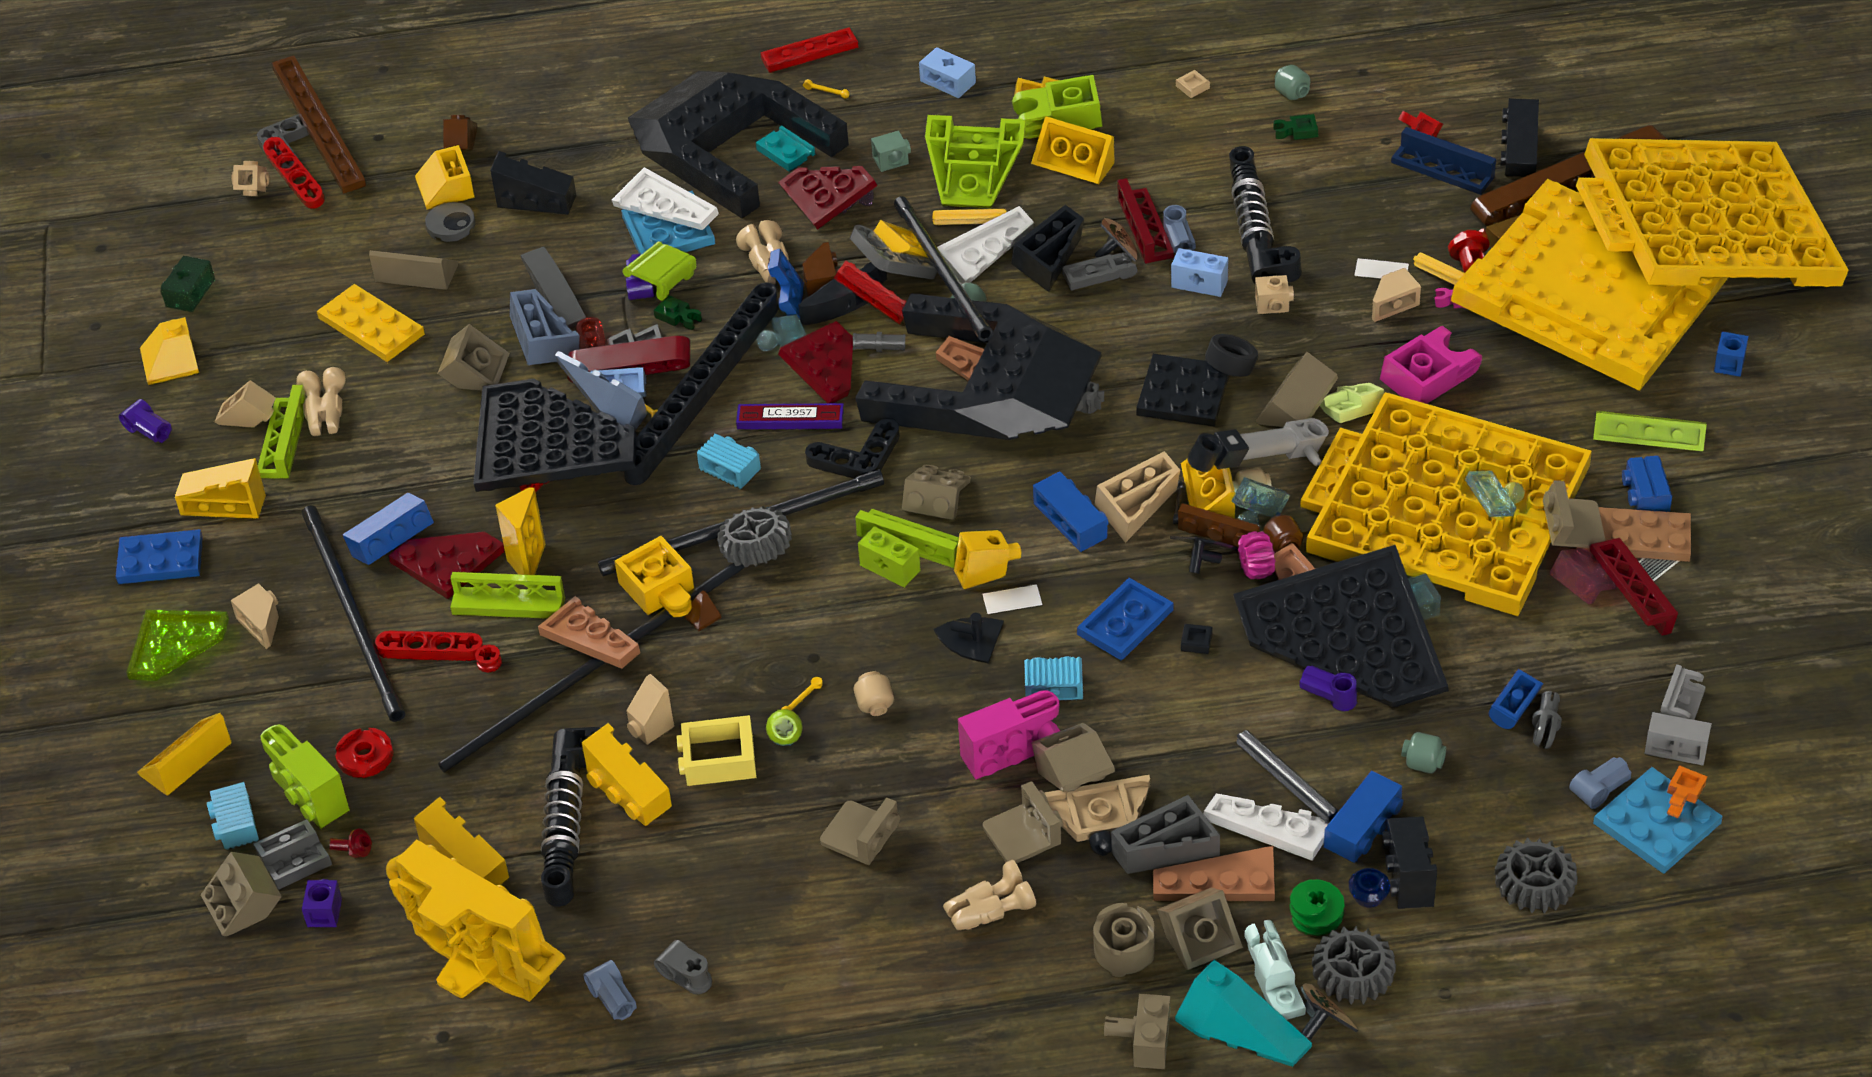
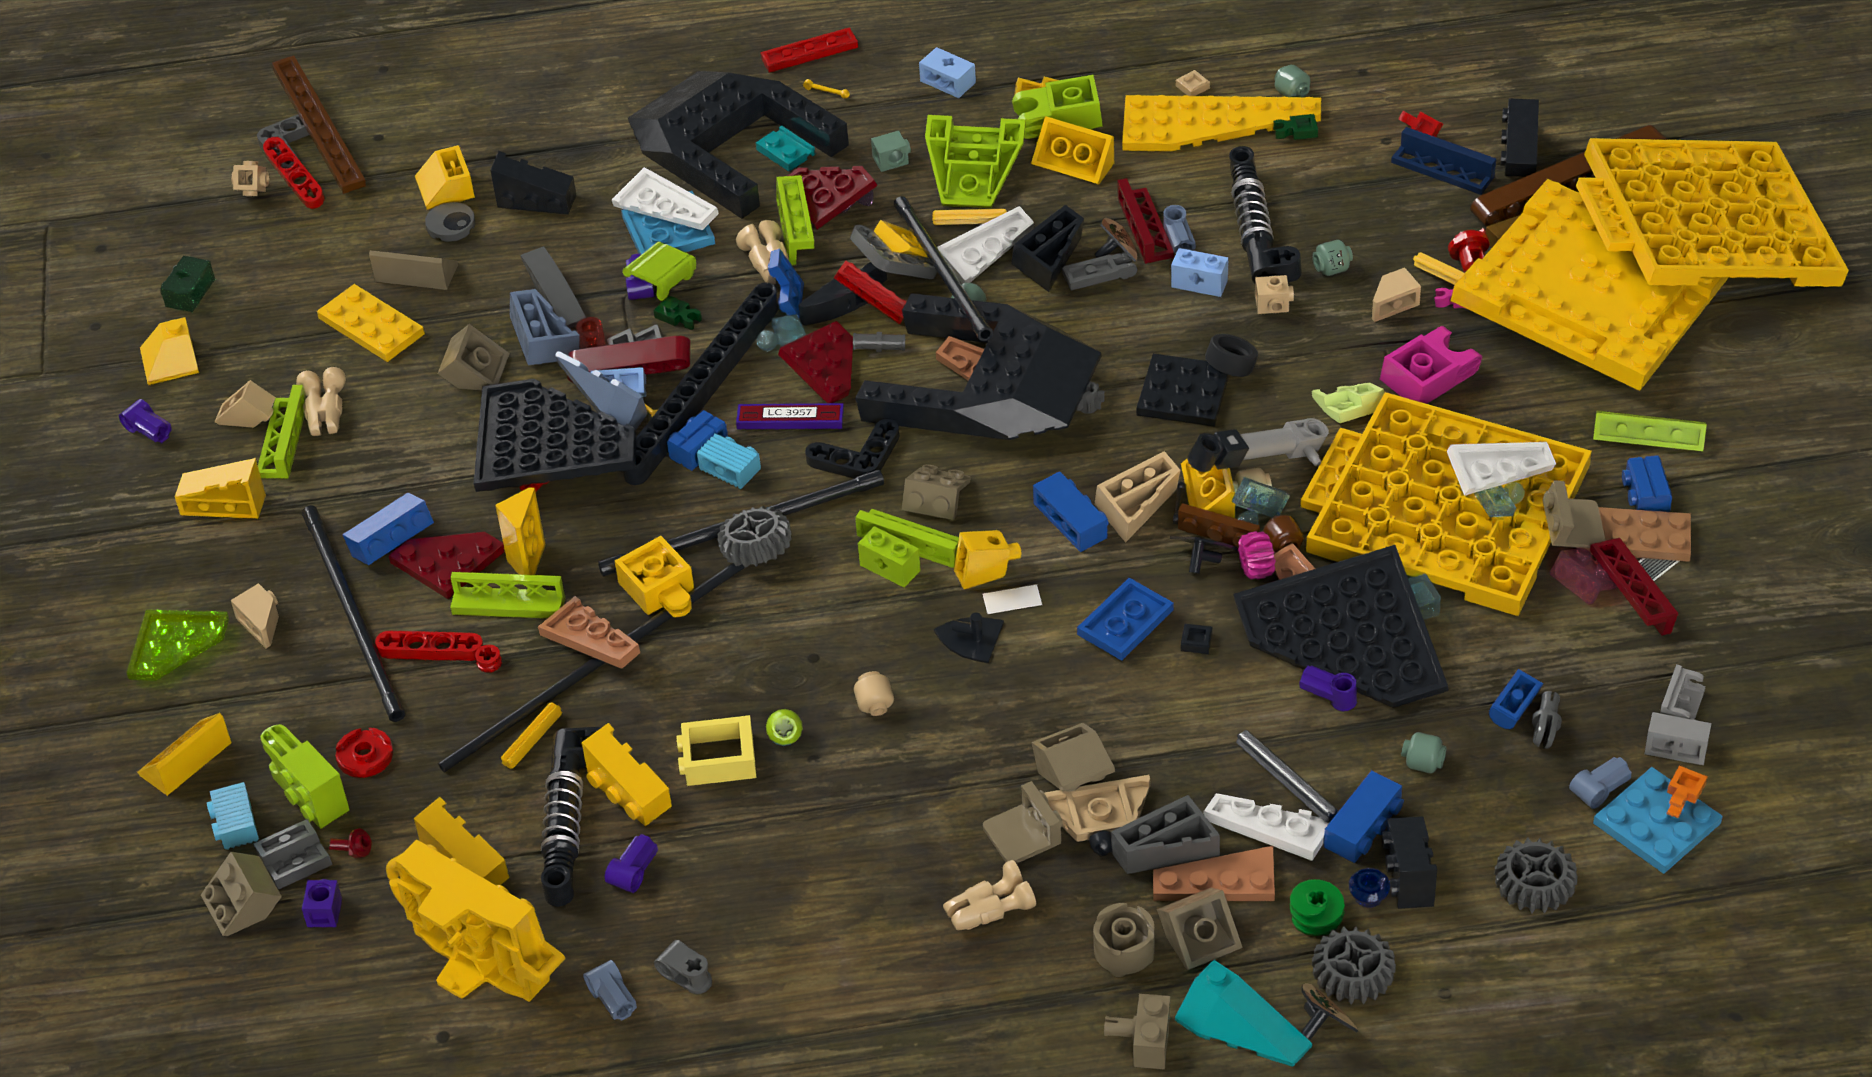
(159, 556): blue plate -> none
(459, 131): reddish brown slope -> none
(531, 735): none -> yellow axle
(629, 869): none -> dark purple piece
(650, 711): tan slope -> none
(698, 430): none -> blue brick
(702, 612): reddish brown slope -> none
(794, 215): none -> lime fence
(816, 683): yellow hinge -> none
(819, 268): reddish brown slope -> none
(861, 830): dark tan bracket -> none
(1005, 732): dark pink brick -> none
(1056, 675): medium azure brick -> none
(1174, 121): none -> yellow wing
(1274, 971): light aqua plate -> none
(1299, 393): dark tan slope -> none
(1332, 257): none -> sand green head
(1377, 268): white sticker -> none
(1497, 464): none -> white wing
(1731, 354): blue brick -> none

